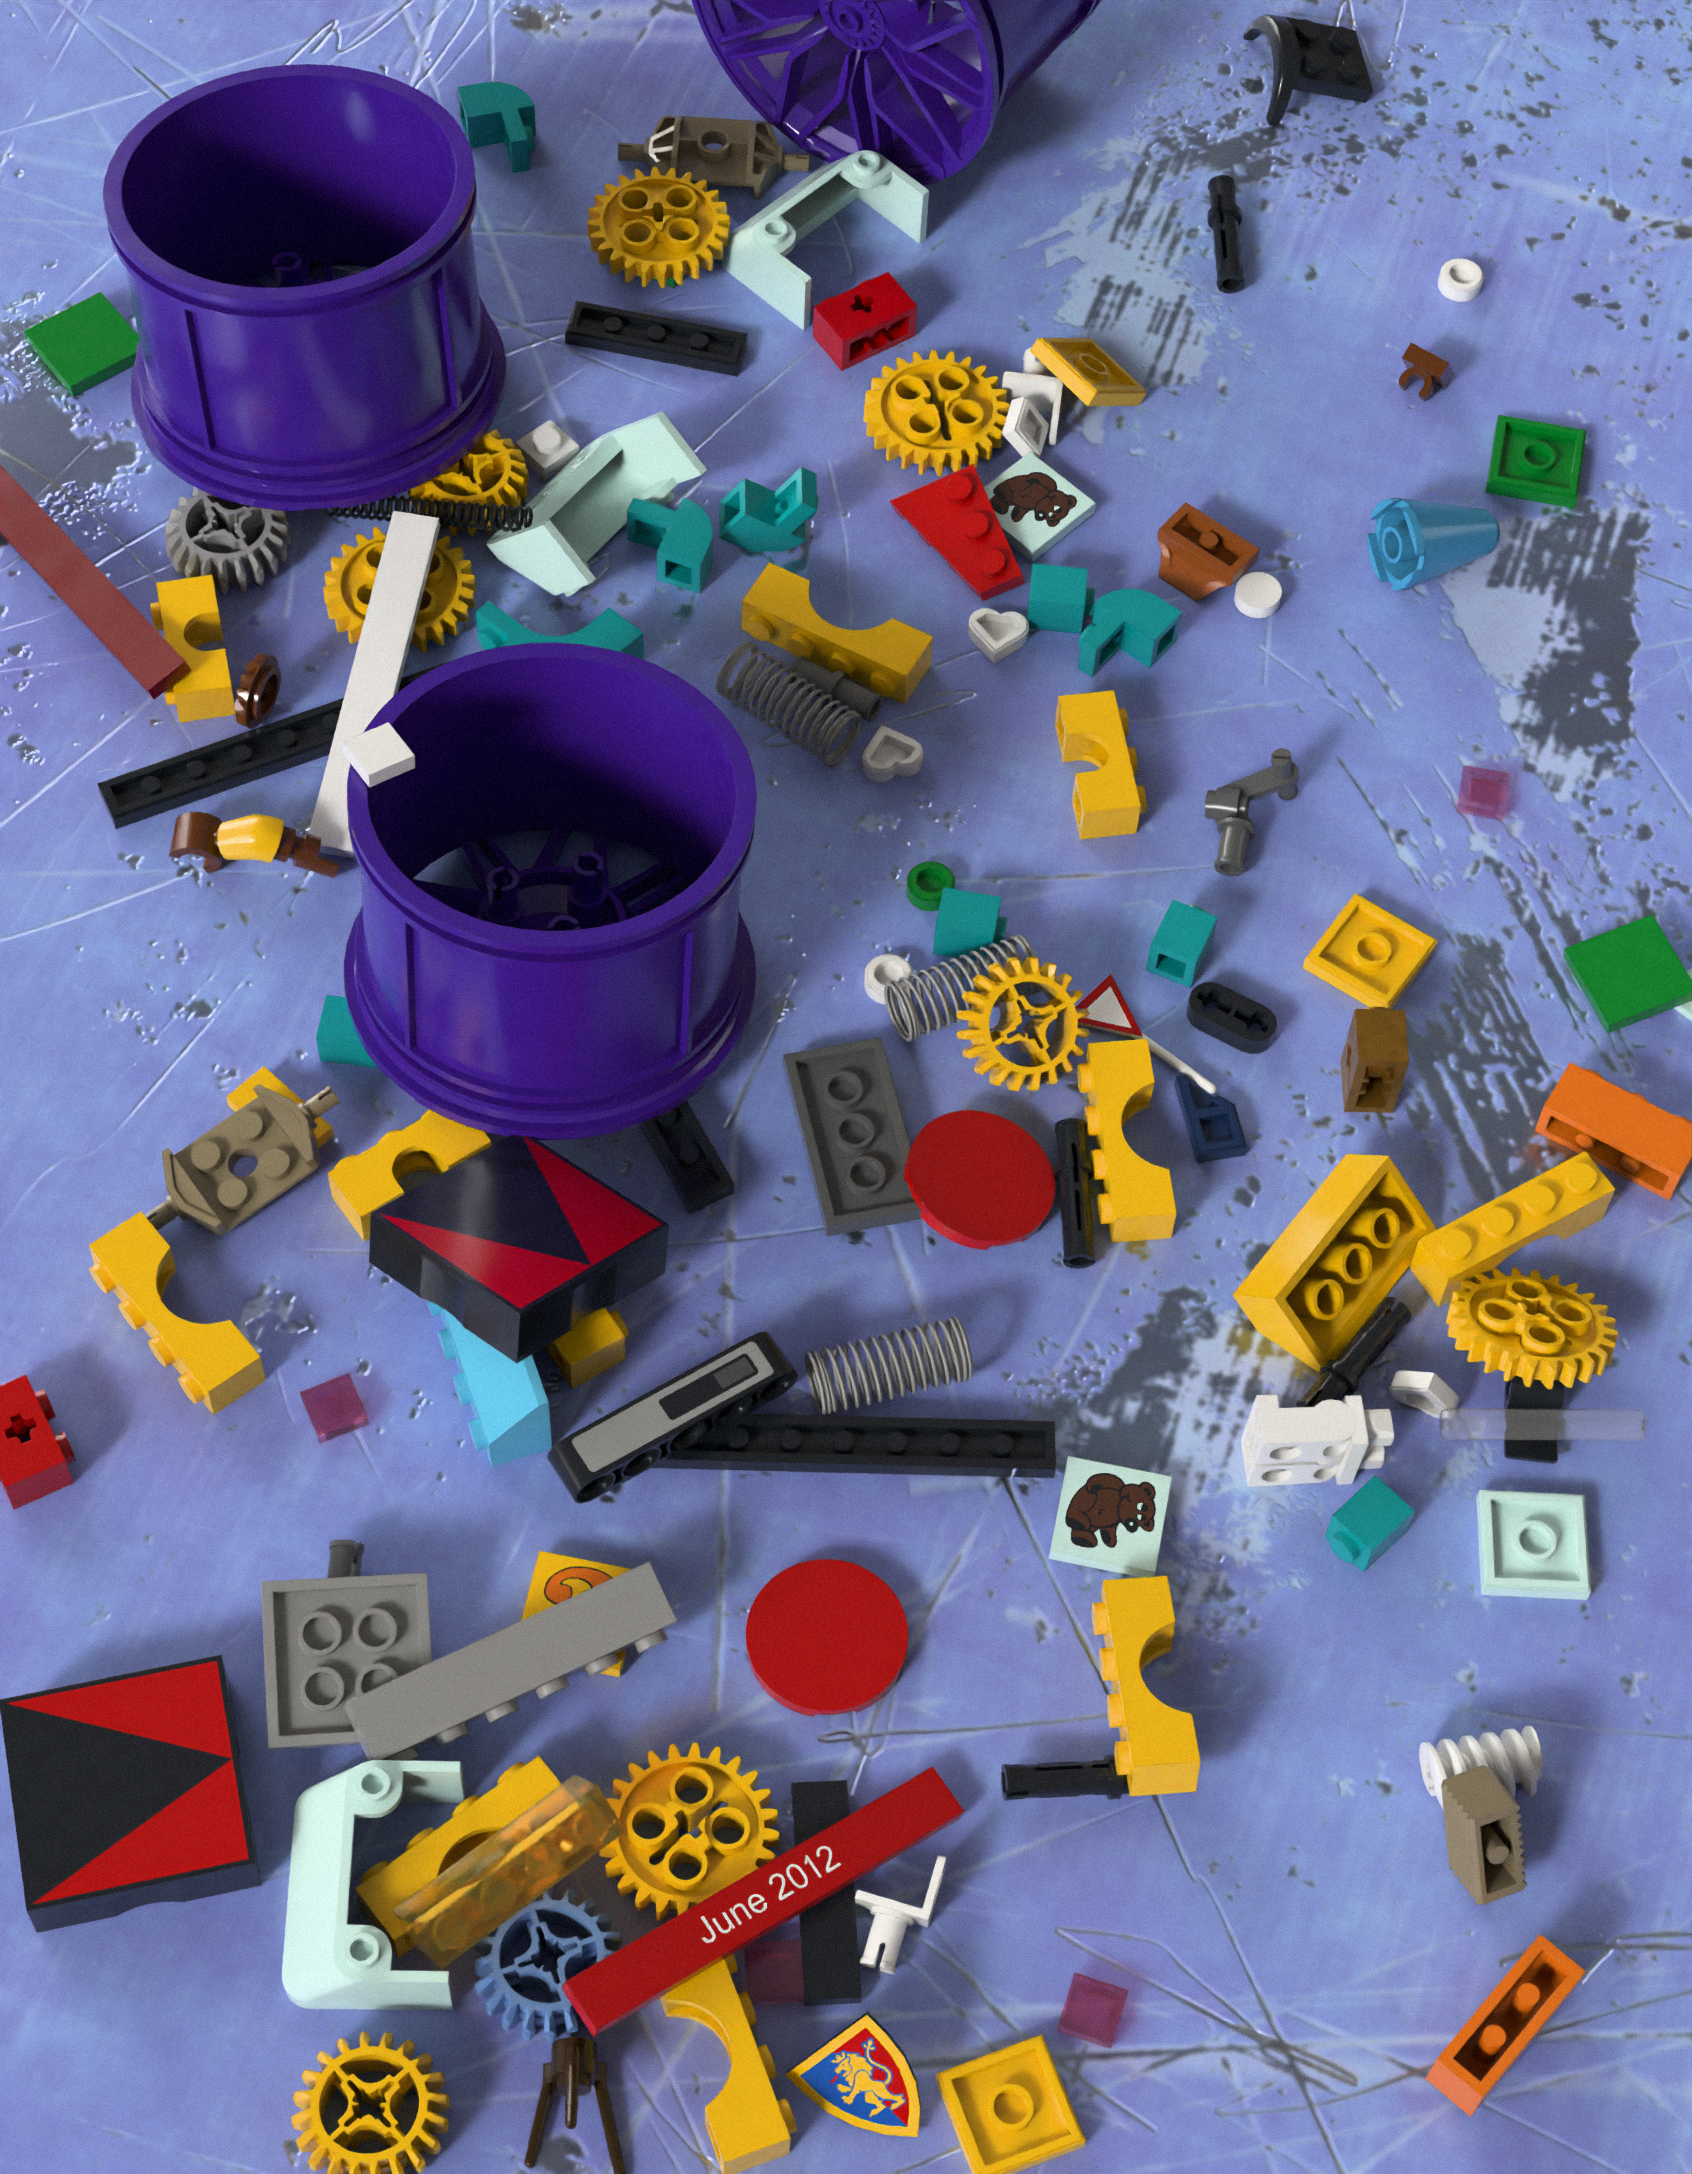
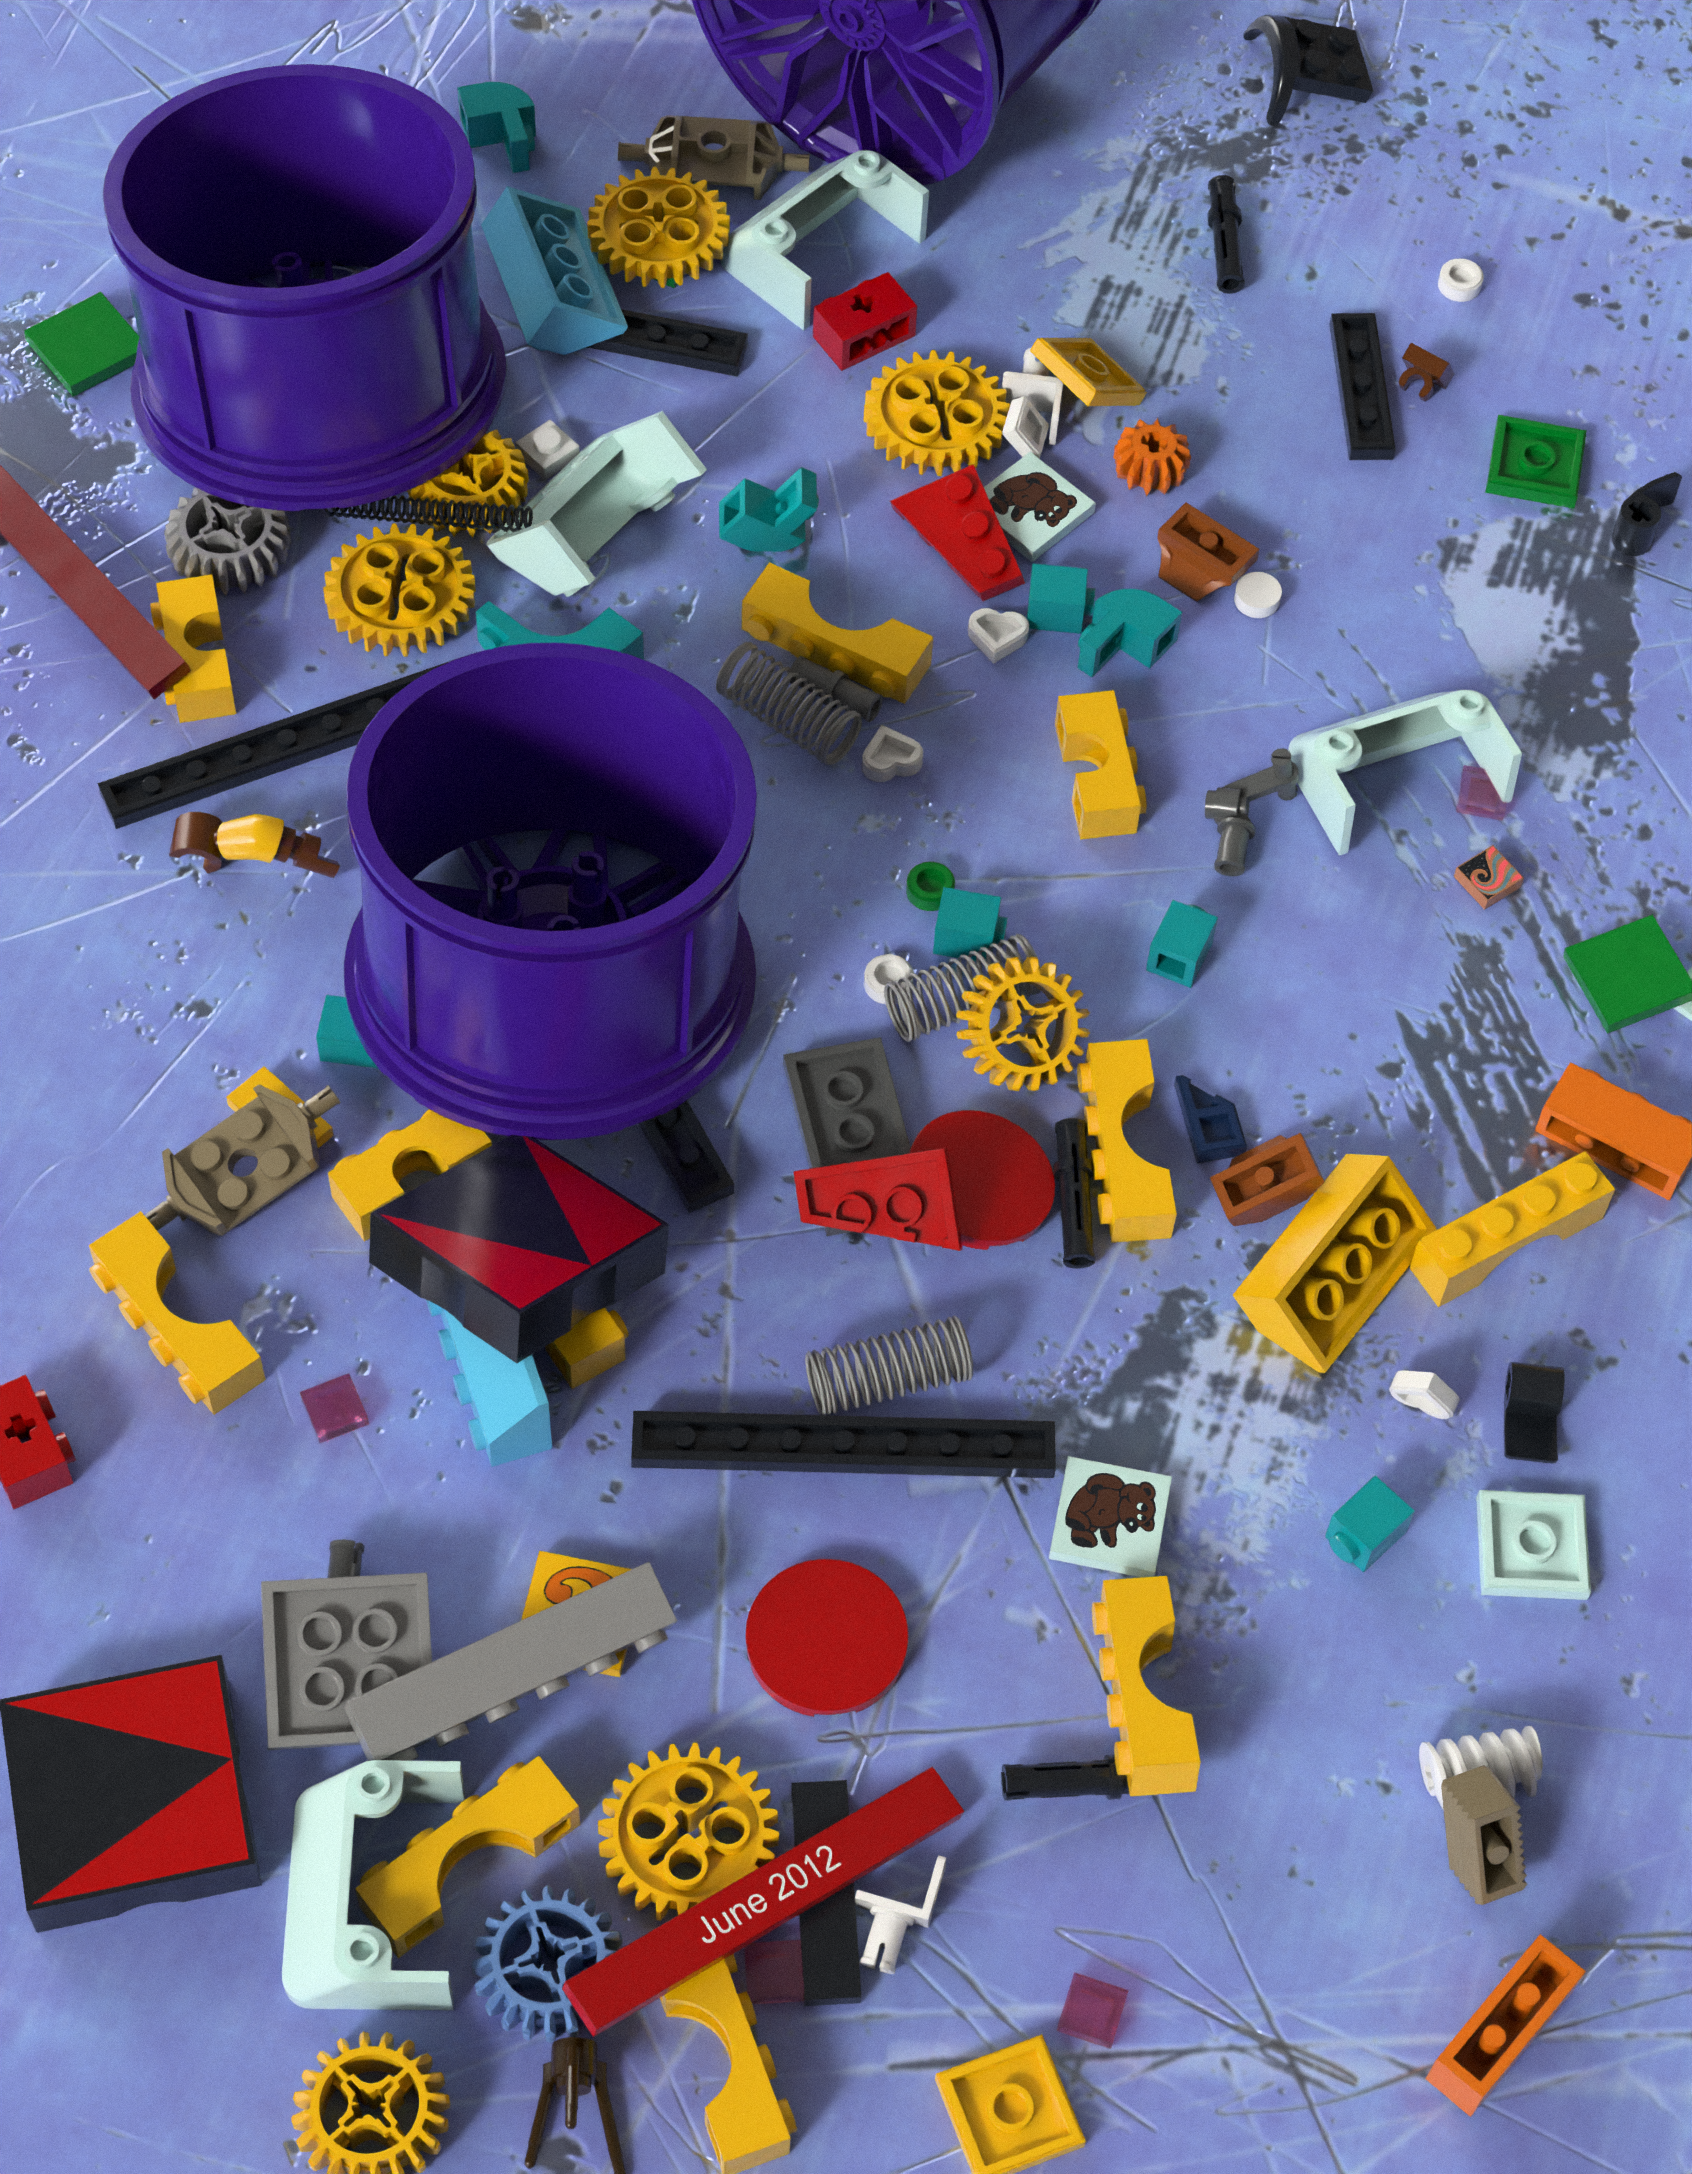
(257, 691): reddish brown gear -> none
(377, 662): white tile -> none
(378, 754): white tile -> none
(508, 1871): clear yellow brick -> none
(551, 273): none -> medium azure slope
(672, 1417): beam -> none
(681, 538): teal brick -> none
(862, 2079): shield -> none
(886, 1196): none -> red wing
(1112, 1014): white piece -> none
(1152, 456): none -> orange gear
(1231, 1017): black beam -> none
(1267, 1180): none -> dark orange slope
(1313, 1442): white hips -> none
(1342, 1375): black pin -> none
(1362, 386): none -> black tile
(1370, 954): yellow tile -> none
(1374, 1060): pearl gold brick -> none
(1392, 732): none -> light aqua windscreen
(1427, 540): dark azure cone -> none
(1488, 877): none -> tile
(1531, 1328): yellow gear -> none
(1543, 1424): clear axle -> none
(1642, 513): none -> black panel

